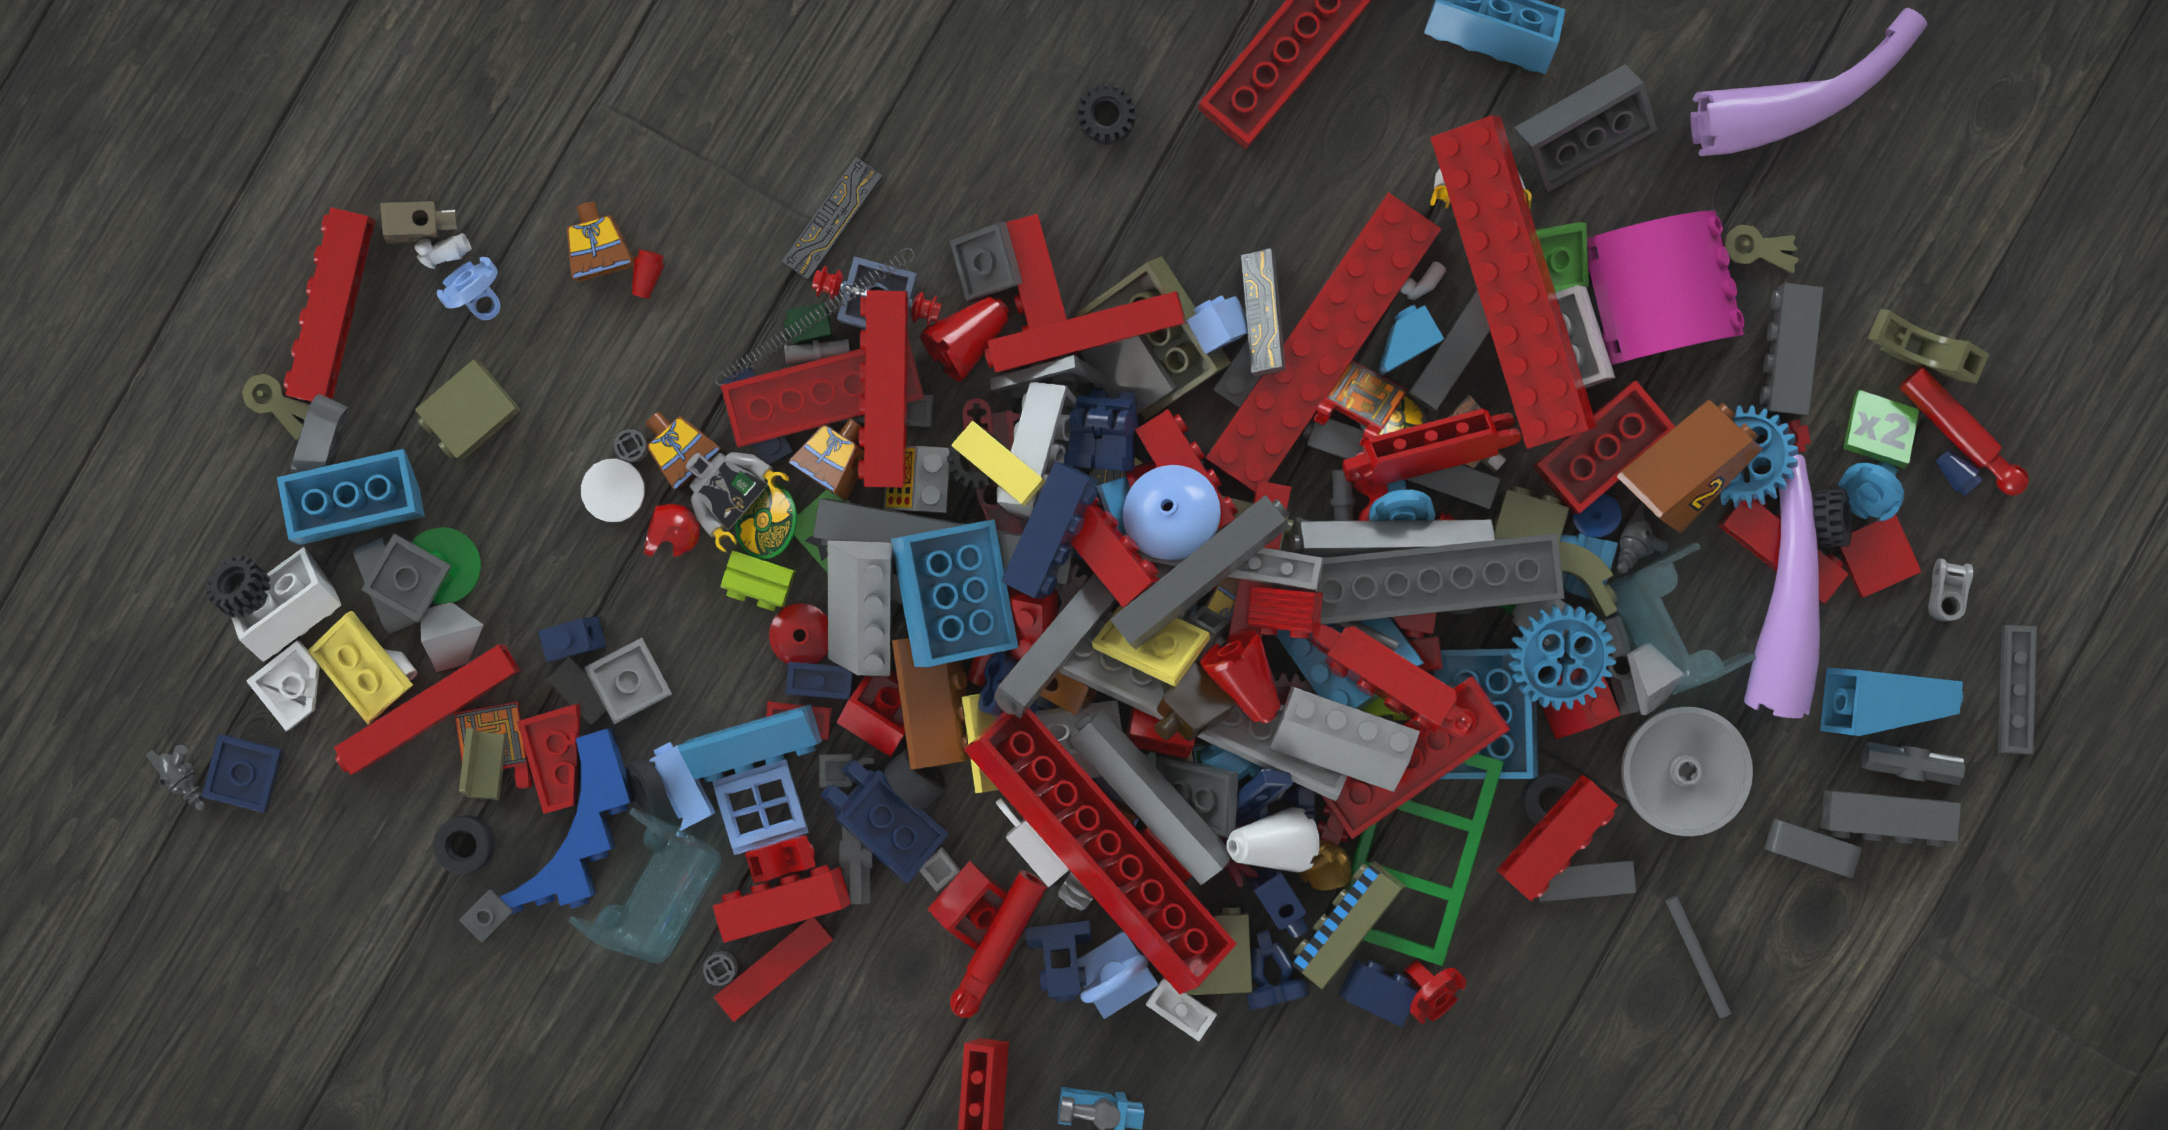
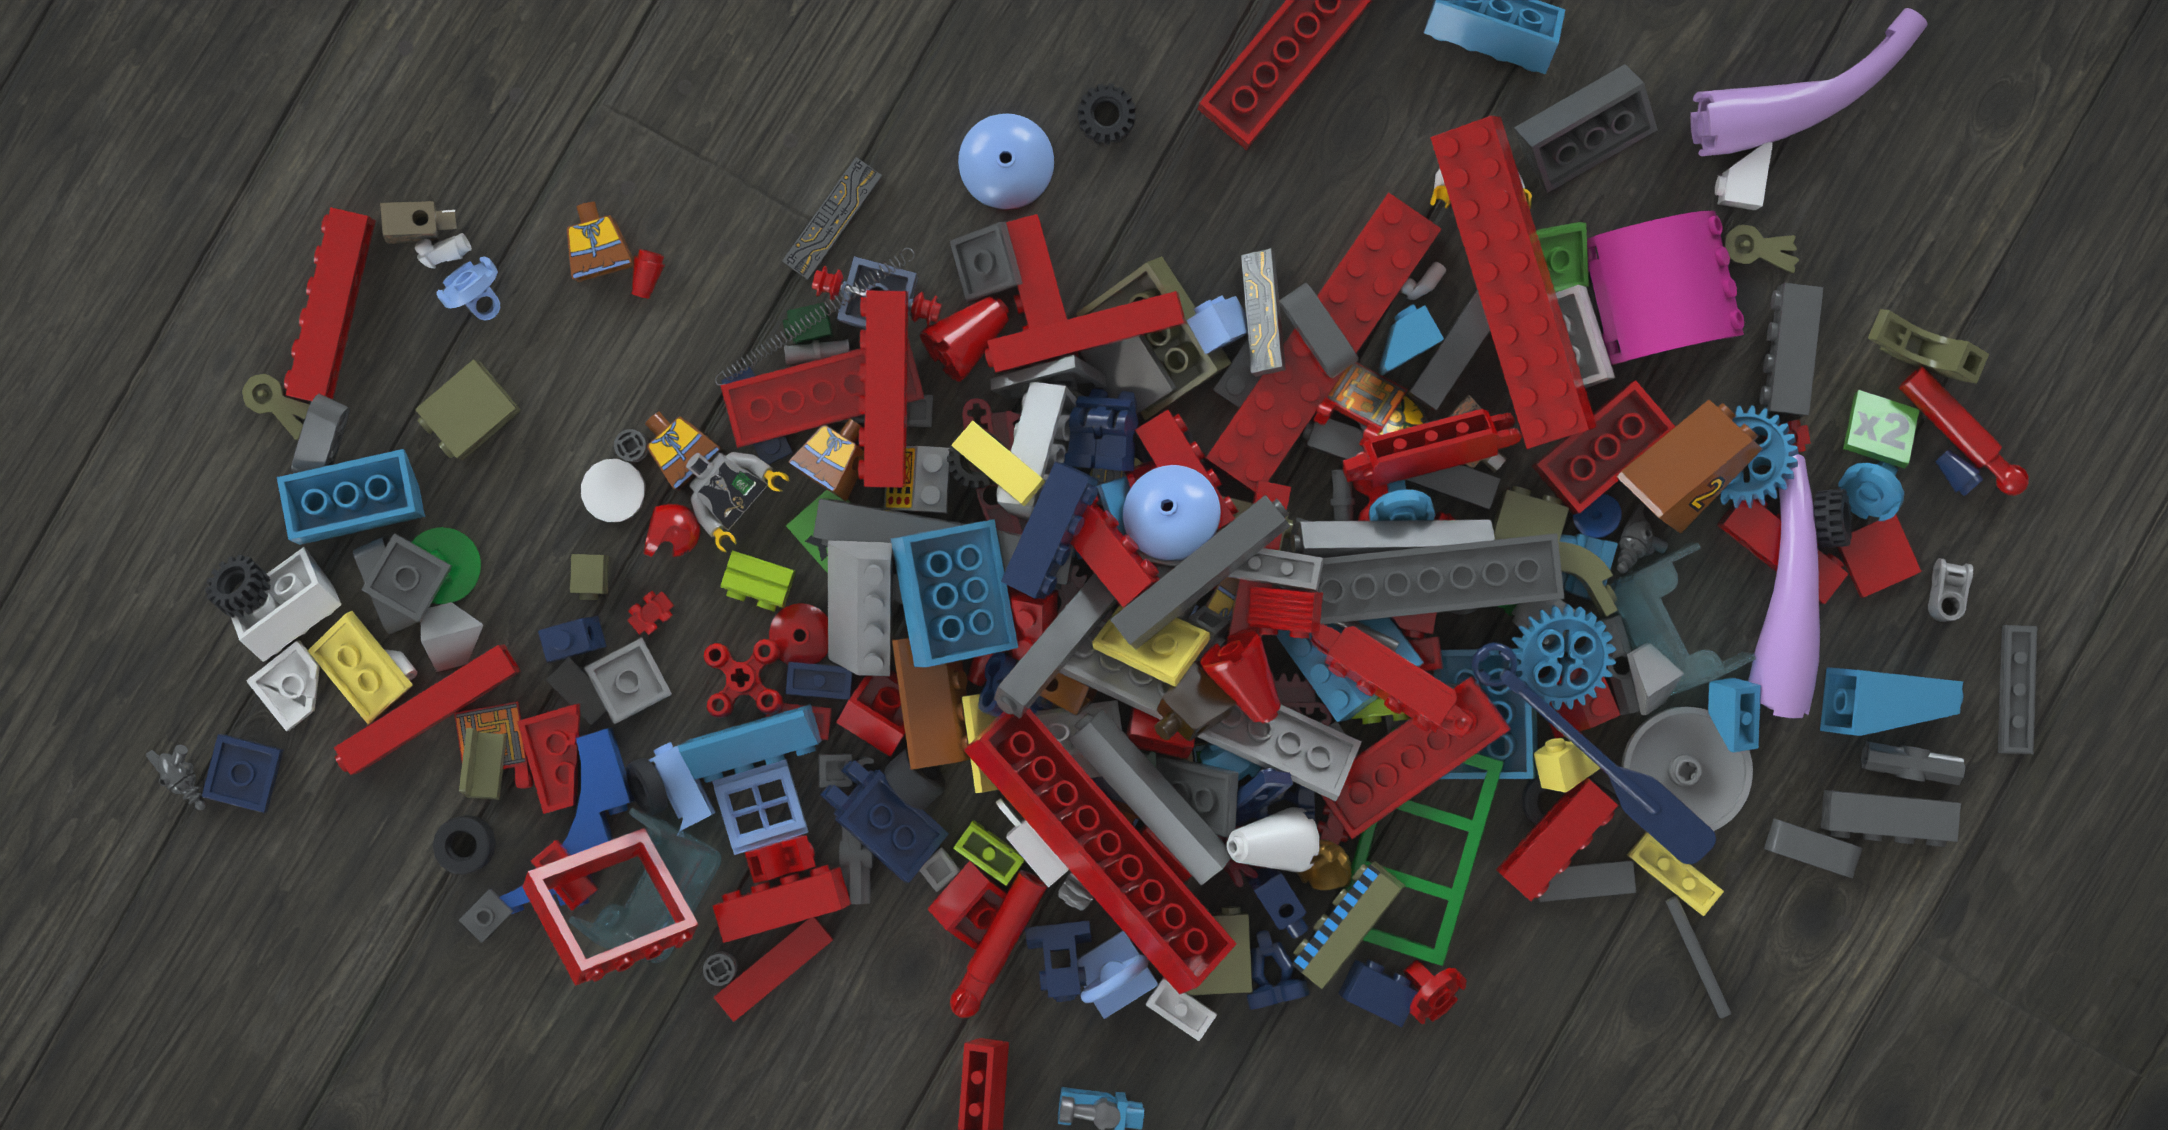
(573, 892): none -> red tile
(589, 575): none -> olive brick
(589, 861): none -> red window
(645, 617): none -> red piece
(753, 687): none -> red gear
(768, 524): shield -> none
(989, 852): none -> lime brick
(1008, 184): none -> light blue dish
(1318, 330): none -> dark grey beam
(1344, 739): light grey slope -> none
(1562, 765): none -> light yellow slope
(1639, 794): none -> dark blue piece
(1676, 876): none -> light yellow tile
(1736, 712): none -> dark azure slope
(1746, 180): none -> white slope

